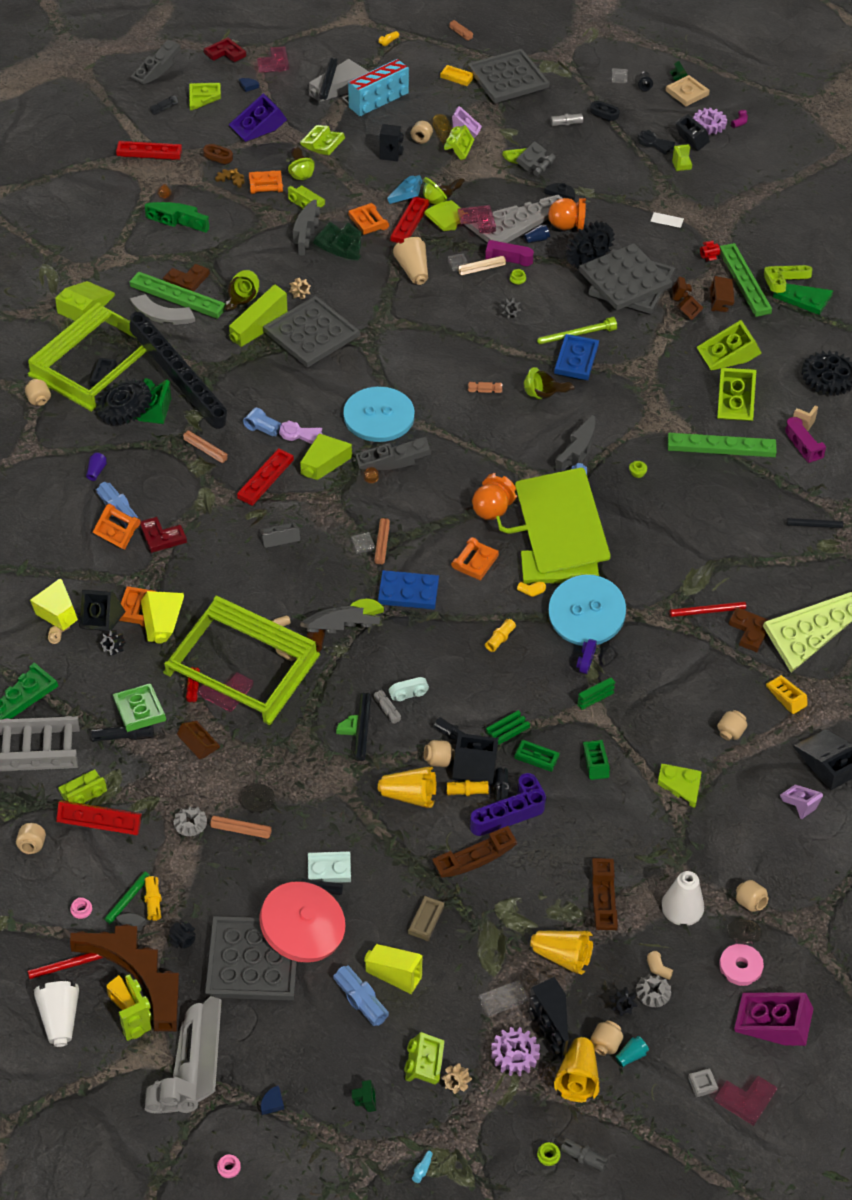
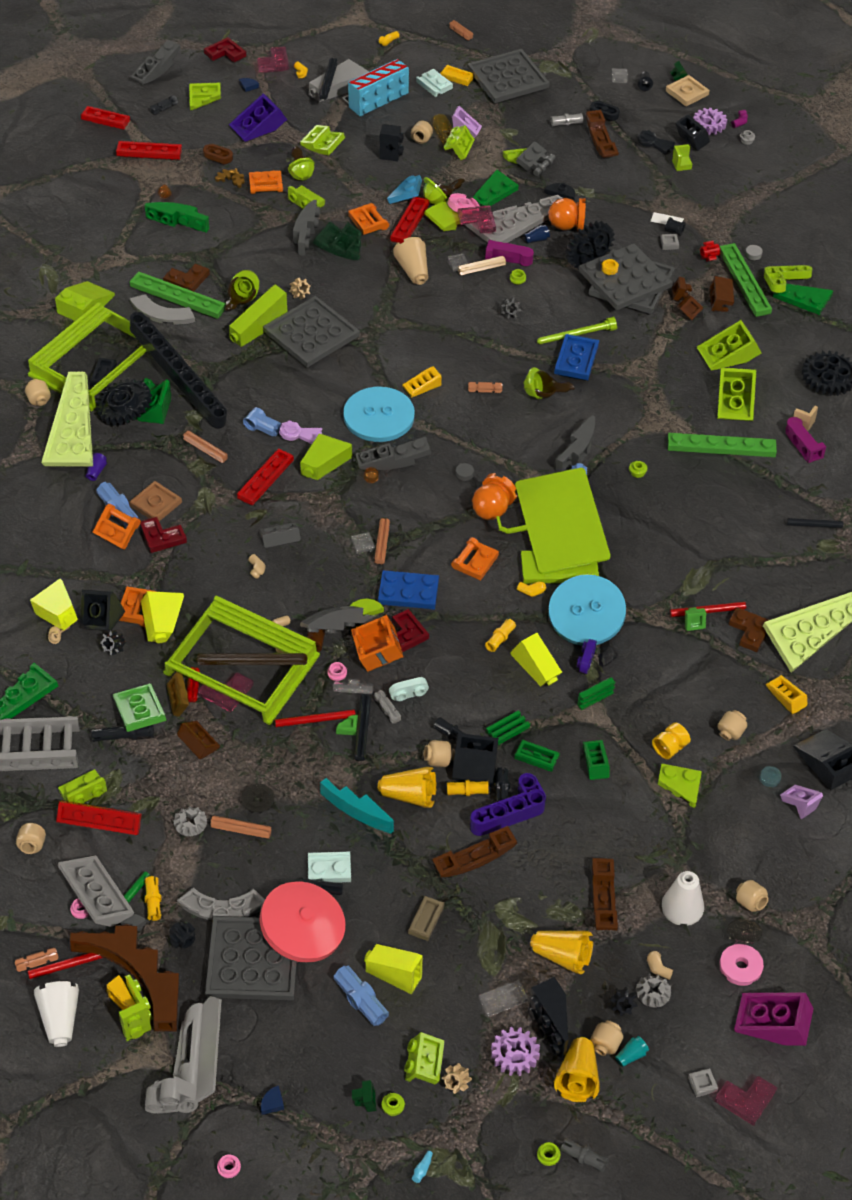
(36, 959): none -> nougat axle
(71, 431): none -> yellowish green wing
(96, 890): none -> light grey slope
(105, 117): none -> red tile
(155, 501): none -> medium nougat tile
(177, 694): none -> pearl gold plate
(207, 907): none -> light grey tile
(251, 659): none -> dark brown axle
(258, 565): none -> tan arm
(302, 70): none -> yellow arm
(314, 718): none -> red bar
(337, 667): none -> bright pink plate
(353, 686): none -> clear plate
(361, 809): none -> teal slope
(377, 643): none -> orange container
(393, 1110): none -> lime plate
(410, 630): none -> dark red plate
(430, 375): none -> yellow slope
(434, 82): none -> light aqua plate
(460, 201): none -> bright pink tile
(464, 472): none -> dark grey tile
(495, 189): none -> green wing
(536, 660): none -> neon yellow slope
(599, 134): none -> reddish brown slope
(610, 267): none -> yellow tile
(669, 241): none -> light grey tile
(671, 741): none -> yellow wheel
(675, 226): none -> black bush
(695, 619): none -> bright green tile
(747, 137): none -> light grey plate
(753, 252): none -> light grey tile
(770, 776): none -> clear light blue tile

